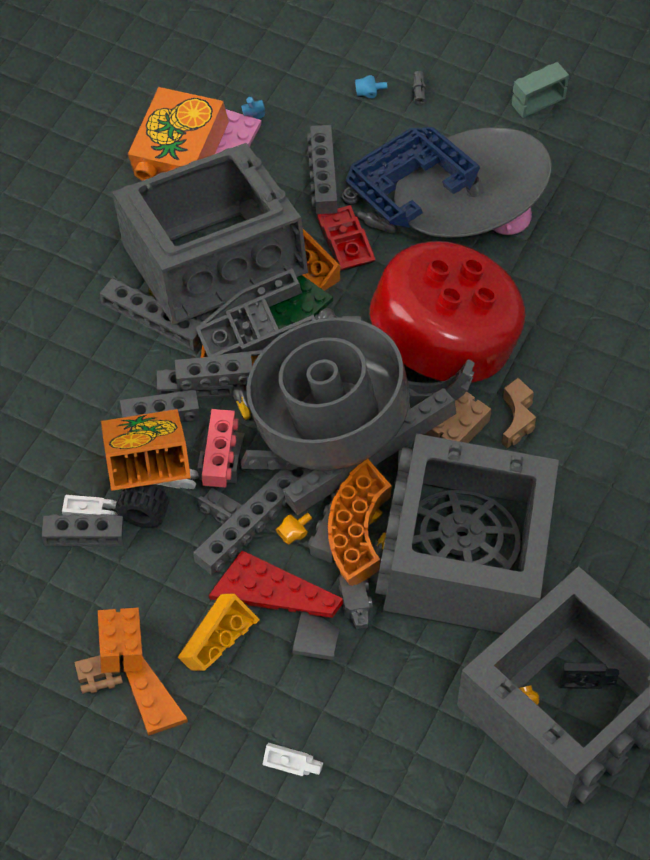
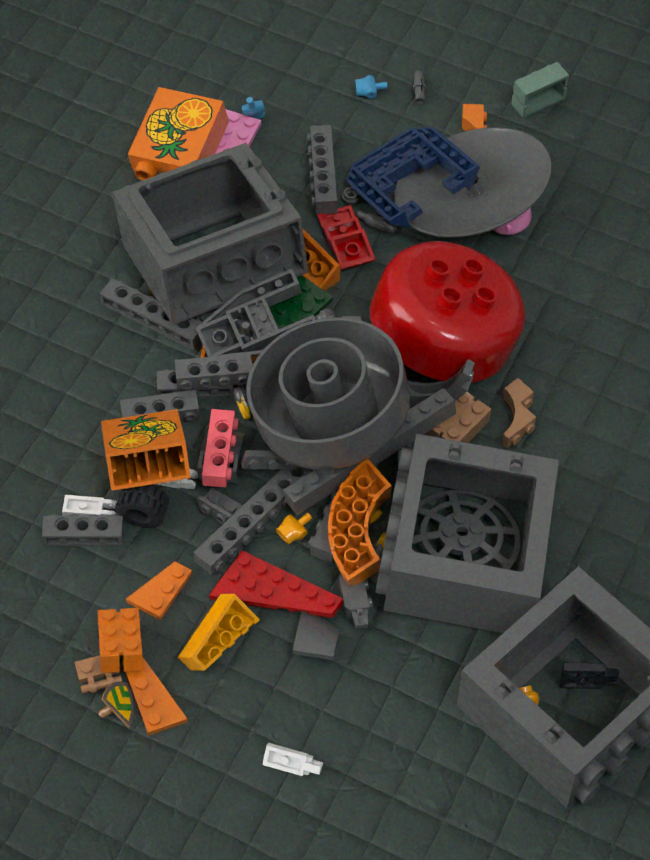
(118, 701): none -> shield
(160, 591): none -> orange wing
(473, 117): none -> orange slope

